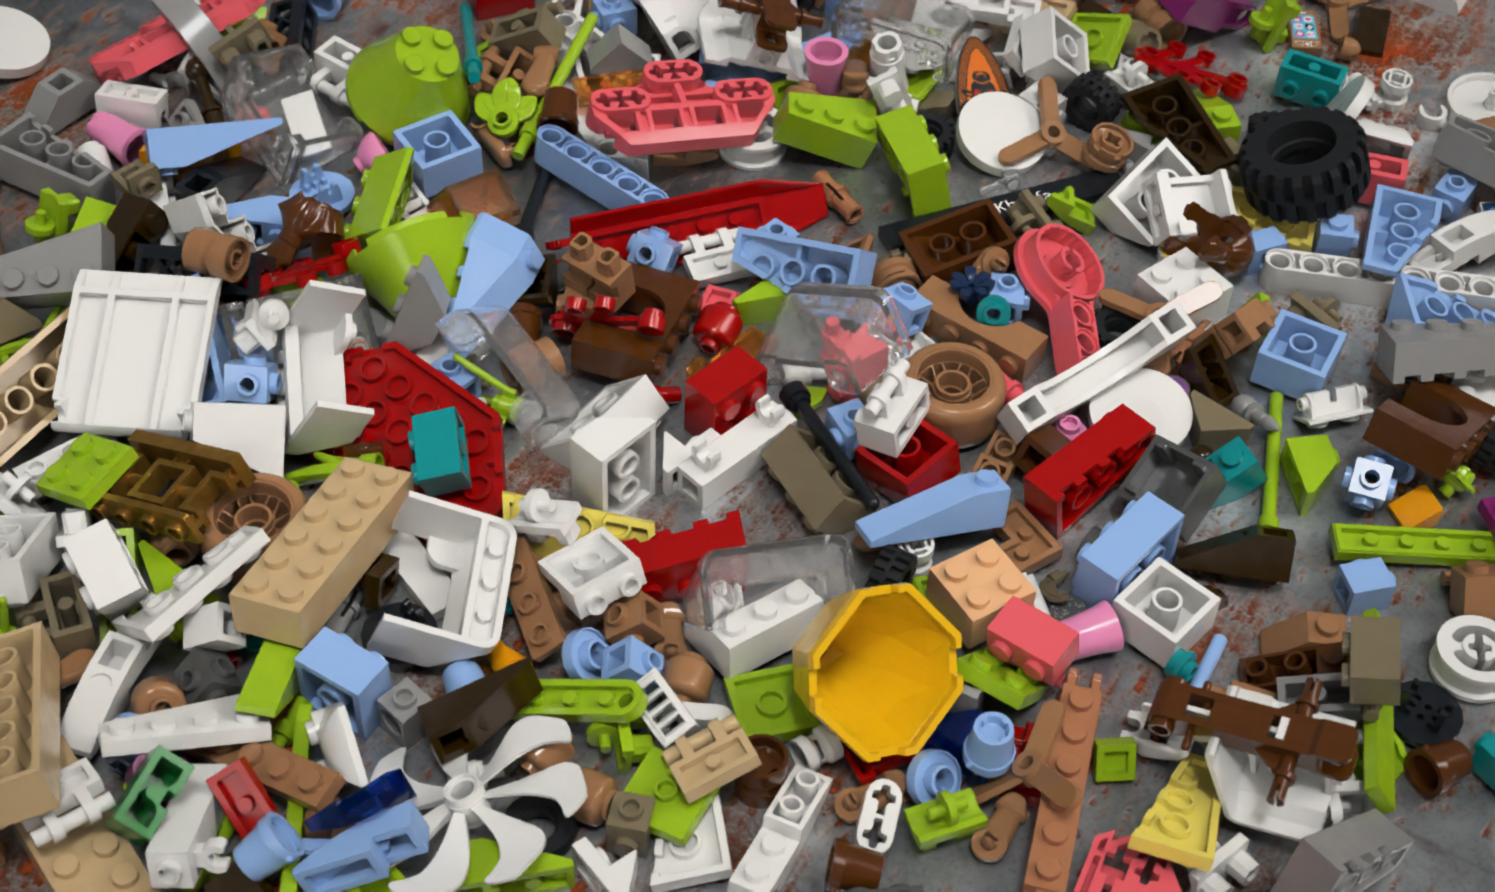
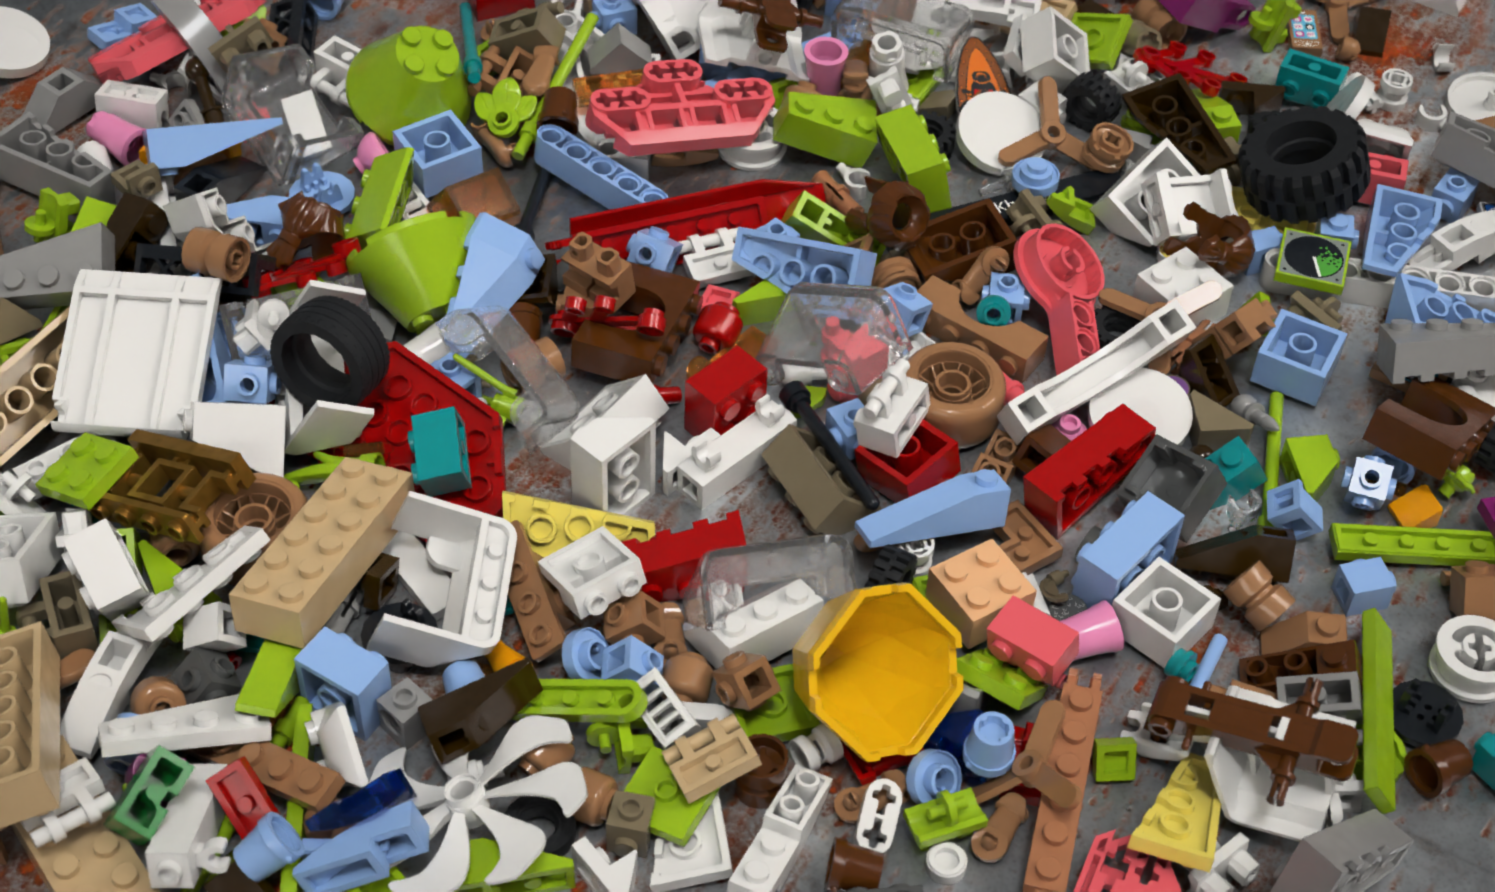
(125, 23): none -> light blue slope
(349, 332): none -> black tyre
(419, 308): light grey slope -> none
(547, 517): white hips -> none
(745, 681): none -> medium nougat brick
(822, 223): none -> lime slope
(852, 176): none -> white piece
(891, 207): none -> reddish brown piece
(946, 863): none -> white tile
(971, 285): dark blue plant -> none
(1036, 175): none -> light blue plate
(1241, 516): none -> clear piece
(1252, 97): none -> dark brown slope
(1259, 596): none -> medium nougat wheel
(1294, 509): none -> light blue brick
(1312, 261): none -> tile
(1345, 407): white hinge -> none
(1373, 664): dark tan brick -> none
(1441, 56): none -> white piece

